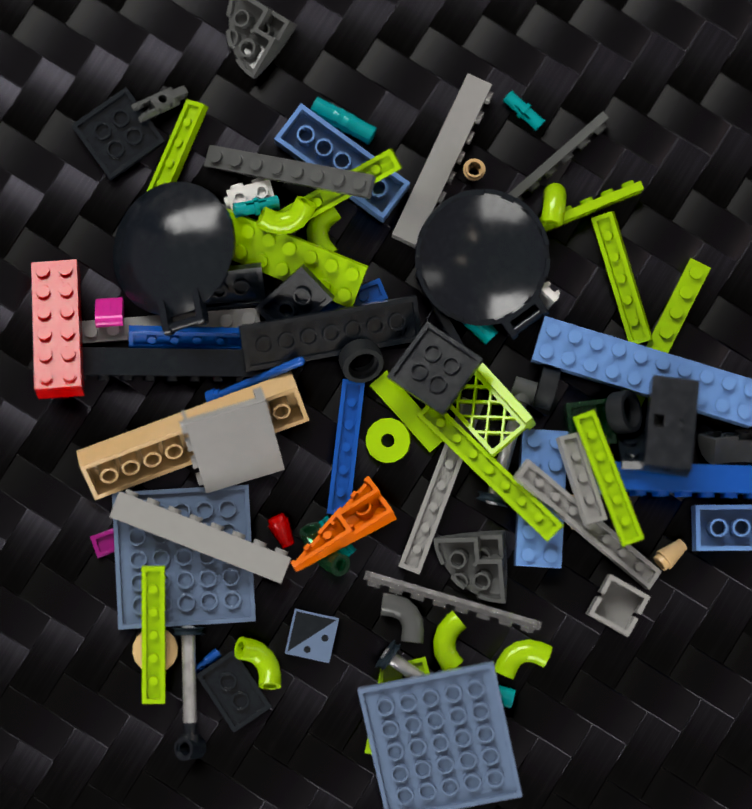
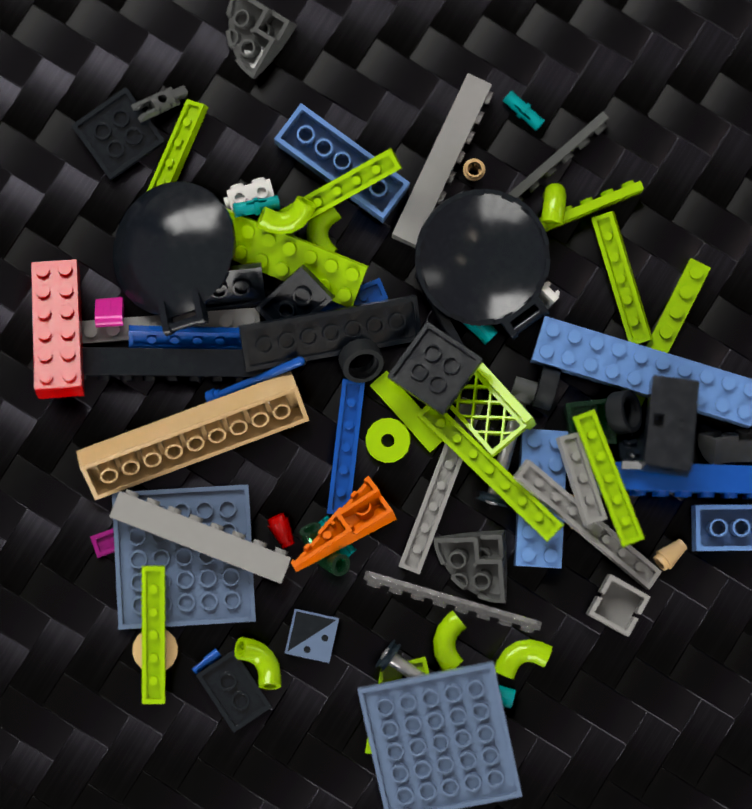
(190, 743): piece -> none
(233, 443): light grey panel -> none
(290, 171): dark grey plate -> none
(344, 121): teal axle -> none
(407, 614): dark grey cylinder -> none

